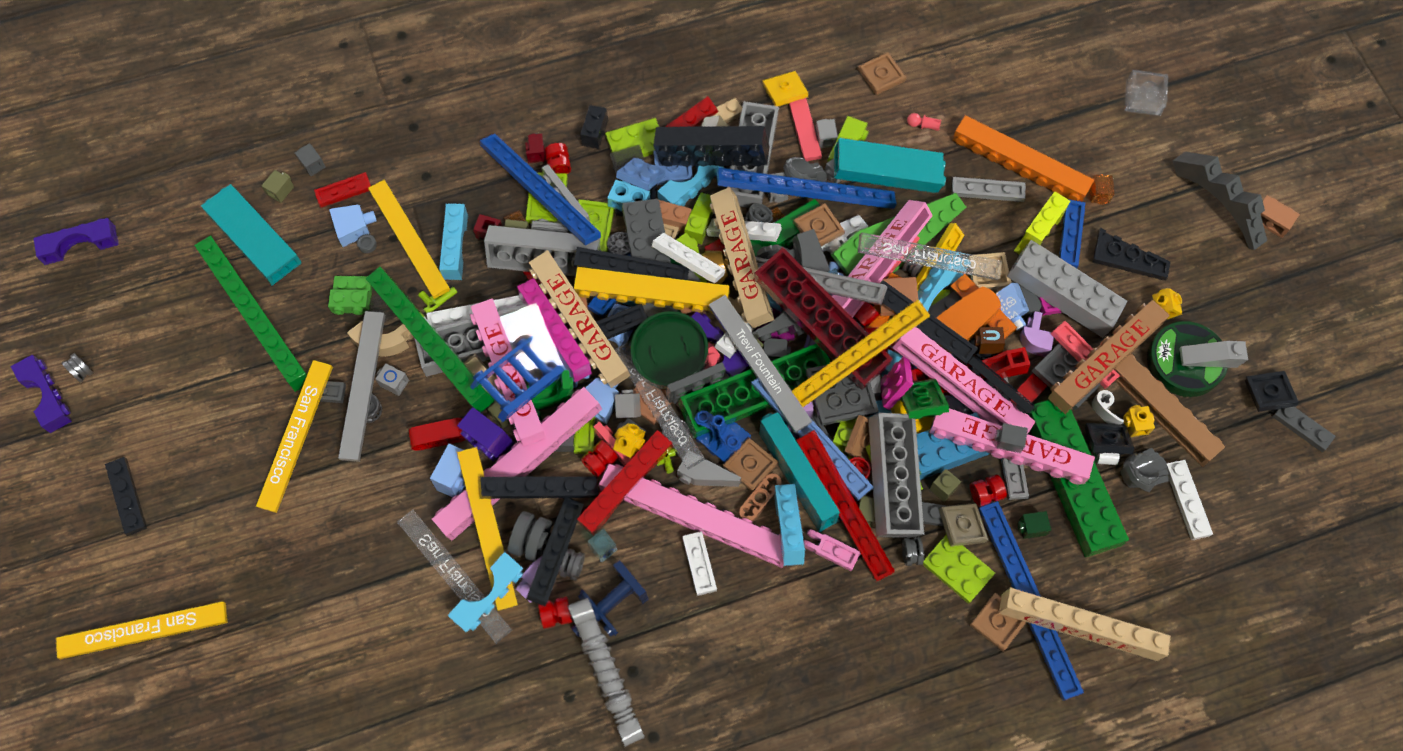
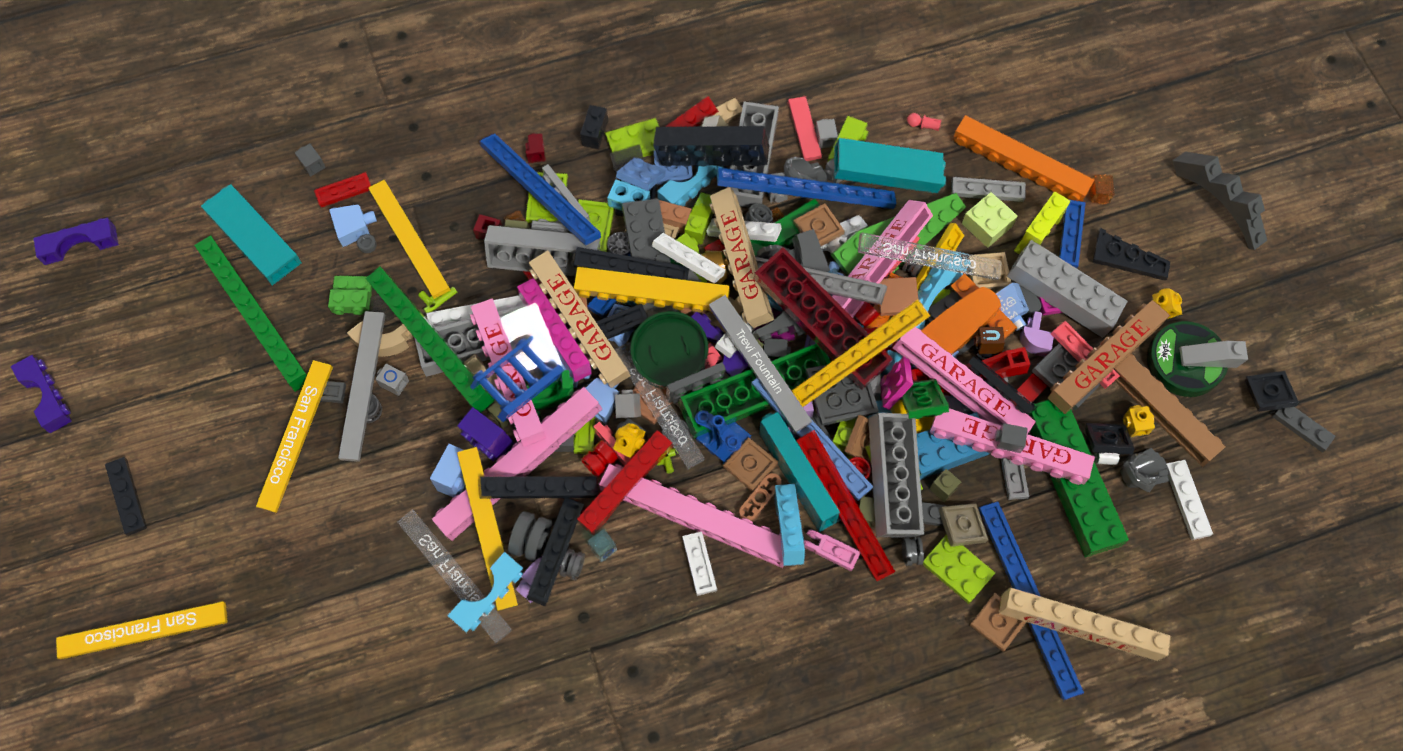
(77, 367): flat silver wheel -> none
(278, 186): olive brick -> none
(435, 434): red beam -> none
(451, 253): medium azure arch -> none
(555, 613): red wheel -> none
(558, 158): red wheel -> none
(607, 674): light grey piece -> none
(619, 593): dark blue piece -> none
(707, 474): light grey slope -> none
(785, 88): yellow plate -> none
(882, 73): medium nougat plate -> none
(931, 327): black plate -> none
(989, 219): none -> yellowish green brick
(990, 489): red wheel -> none
(1034, 525): dark green brick -> none
(1101, 408): white panel -> none
(1146, 92): clear brick -> none
(1277, 217): nougat brick -> none

